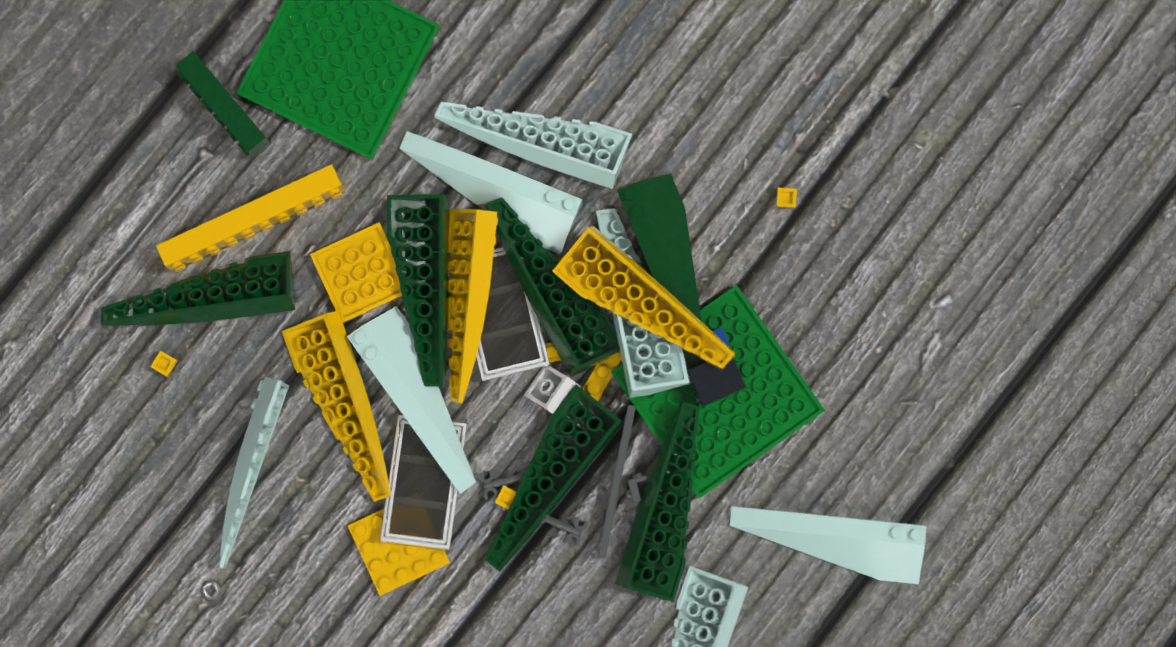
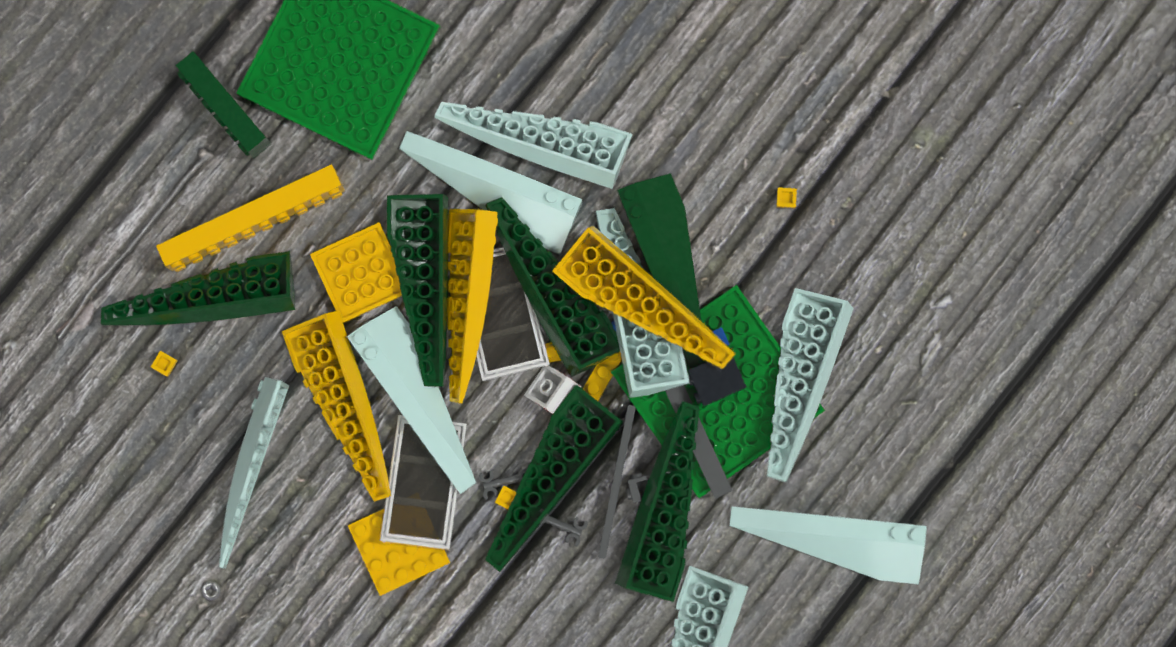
(704, 451): none -> dark grey tile
(808, 353): none -> light aqua wedge

